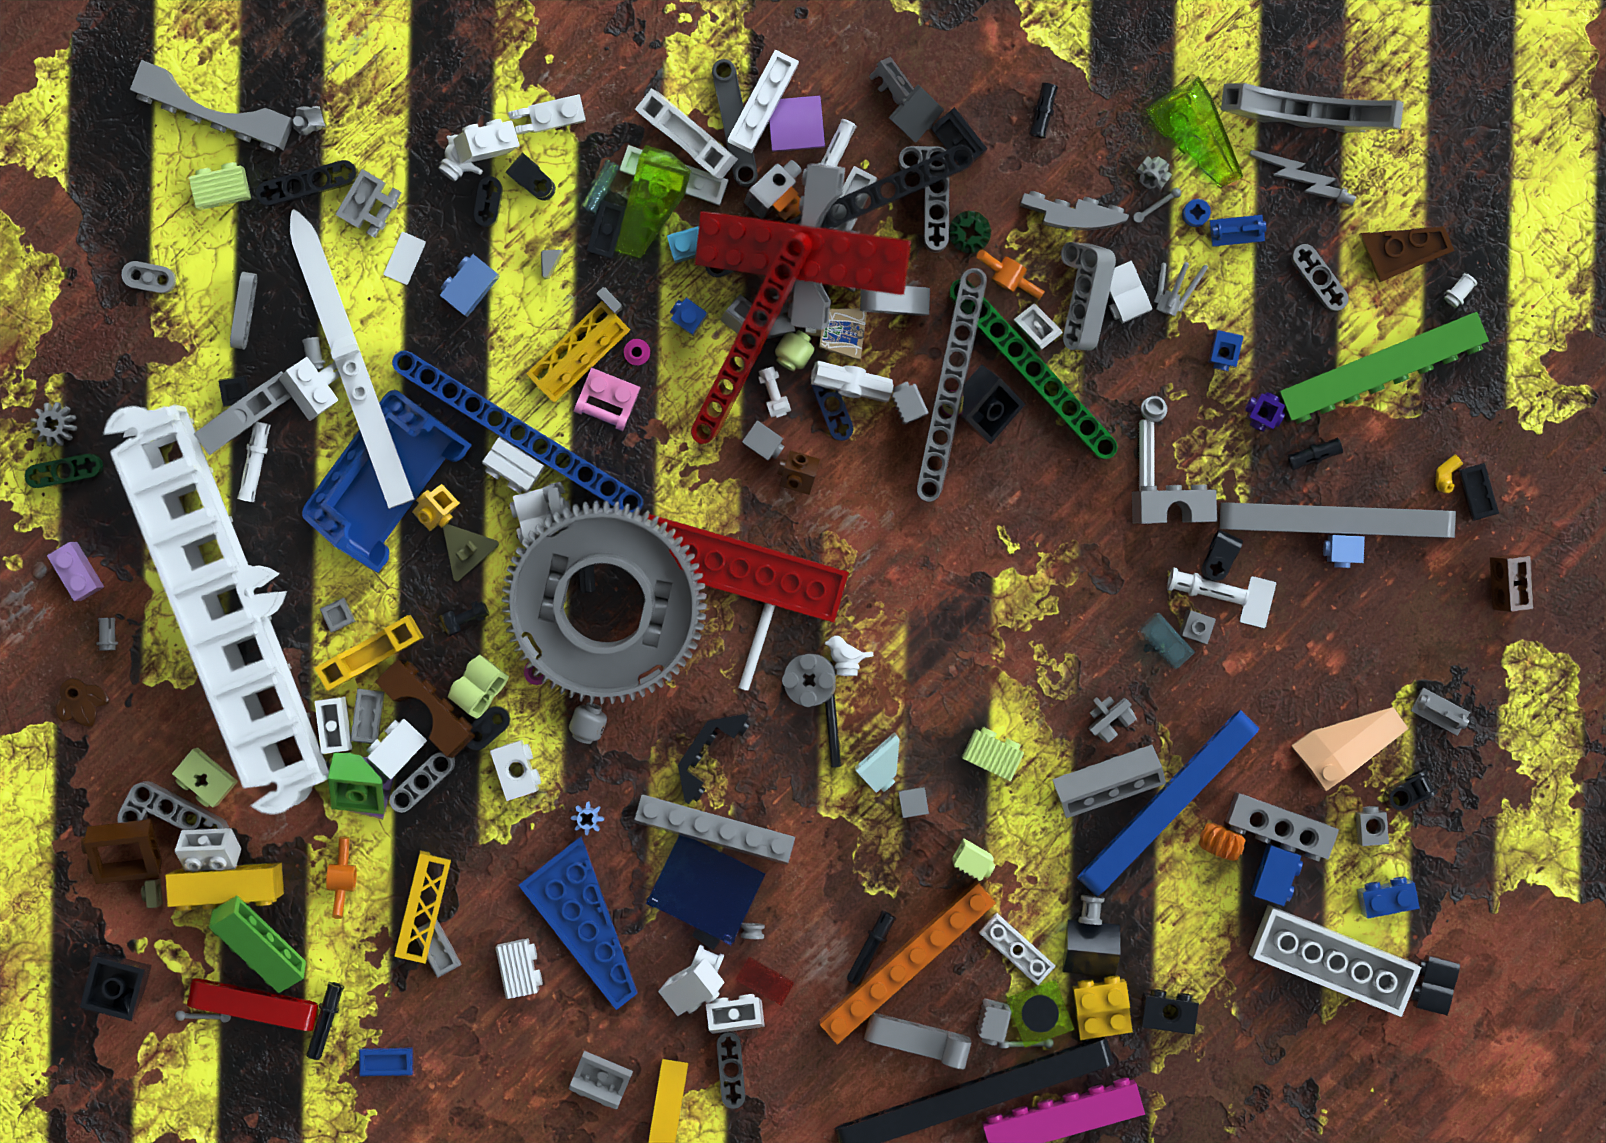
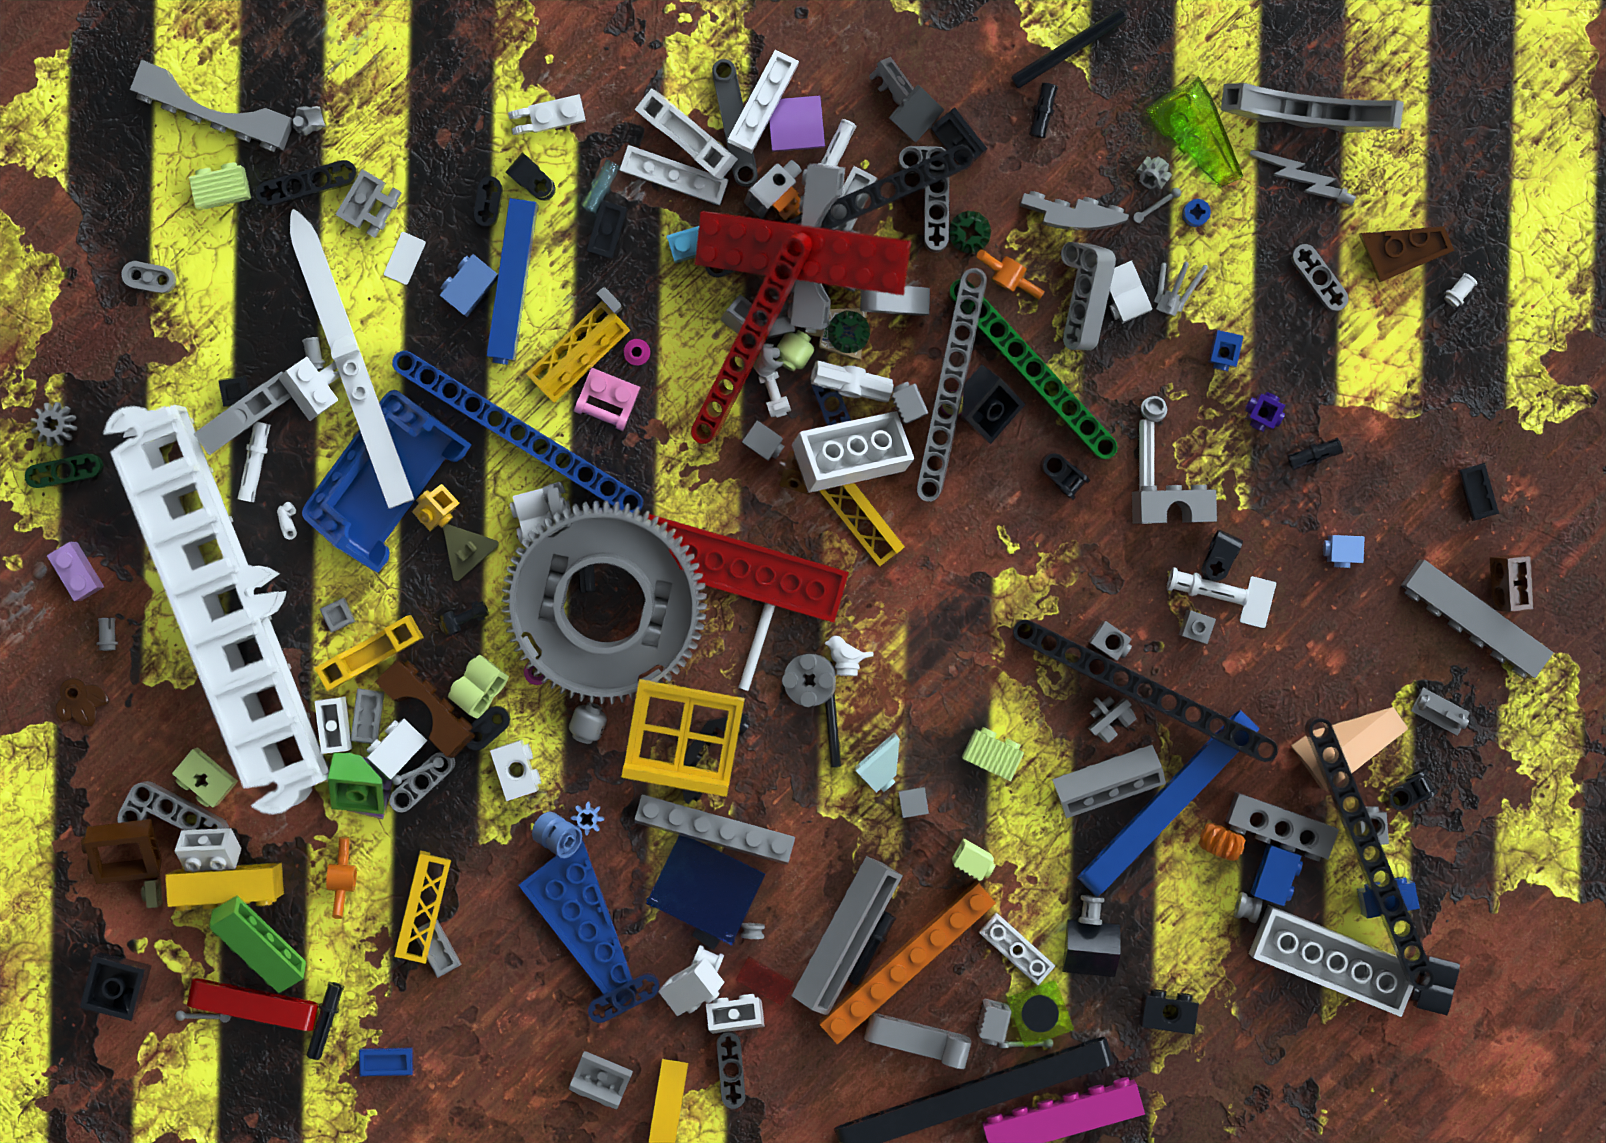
(243, 310): light grey beam -> none
(284, 515): none -> white arm
(437, 762): none -> light grey hinge
(451, 165): white animal -> none
(485, 142): white brick -> none
(512, 281): none -> blue brick
(513, 465): white brick -> none
(518, 968): white brick -> none
(549, 261): light grey slope -> none
(557, 834): none -> medium blue wheel
(609, 1013): none -> dark blue beam
(654, 195): clear neon green wedge -> none
(676, 773): none -> yellow window
(688, 316): blue brick -> none
(764, 363): none -> light grey arm
(836, 329): none -> dark green gear
(846, 936): none -> light grey brick
(852, 451): none -> white brick
(872, 515): none -> yellow fence
(1037, 327): white slope -> none
(1065, 475): none -> black piece
(1069, 48): none -> black axle
(1099, 638): none -> light grey brick
(1102, 1008): yellow plate -> none
(1158, 691): none -> black beam
(1166, 640): clear light blue brick -> none
(1237, 230): blue hinge -> none
(1248, 907): none -> light grey wheel
(1337, 520): light grey beam -> none
(1378, 863): none -> black beam
(1383, 366): bright green brick -> none
(1444, 474): yellow arm -> none
(1477, 619): none -> light grey brick

